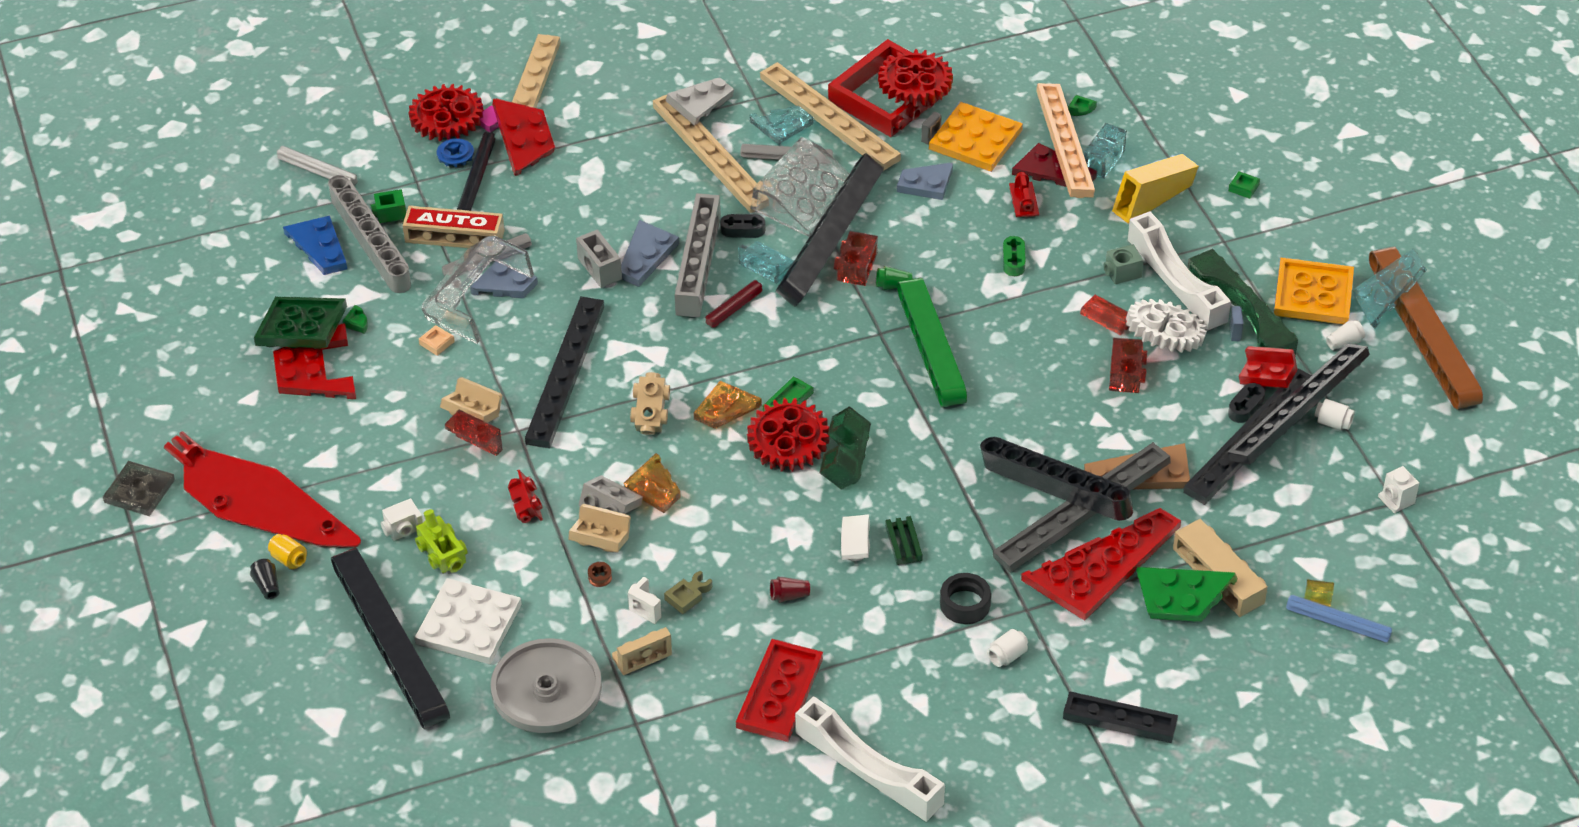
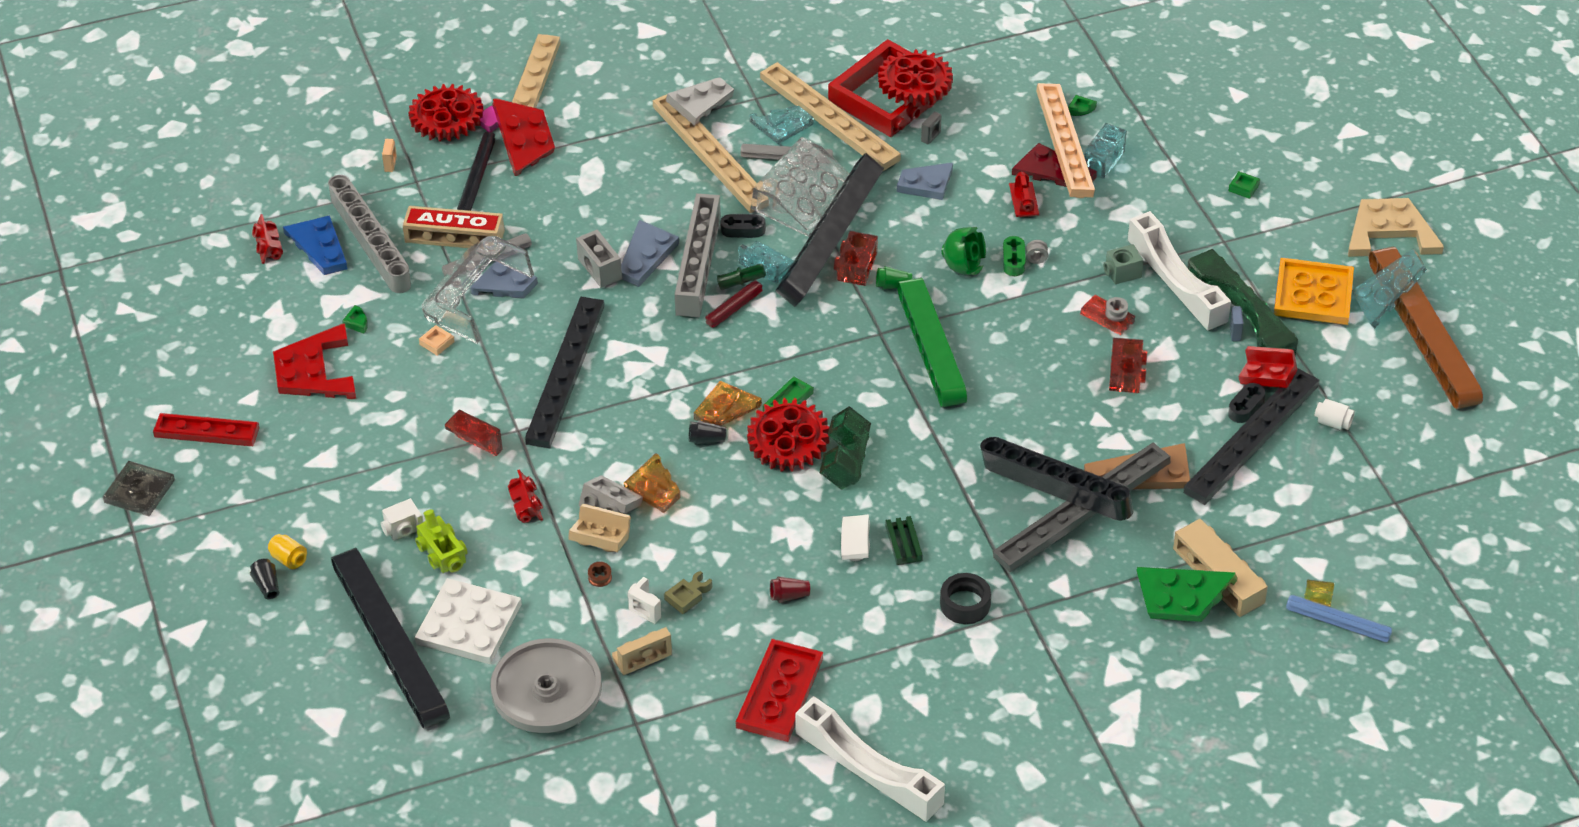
(206, 429): none -> red tile
(256, 496): red wing -> none
(267, 239): none -> red hinge
(300, 322): dark green plate -> none
(312, 164): axle -> none
(389, 155): none -> light nougat tile
(389, 206): green brick -> none
(454, 146): blue gear -> none
(474, 400): tan bracket -> none
(650, 396): tan brick -> none
(705, 432): none -> black cone
(741, 276): none -> dark green axle
(964, 250): none -> green cylinder
(975, 136): light orange plate -> none
(1007, 648): white brick -> none
(1037, 245): none -> light grey bush
(1099, 567): red wing -> none
(1118, 303): none -> light grey bush
(1120, 717): black plate -> none
(1152, 185): yellow slope -> none
(1181, 331): white gear -> none
(1298, 404): black plate -> none
(1348, 333): white cone -> none
(1391, 220): none -> tan wing
(1399, 490): white brick -> none

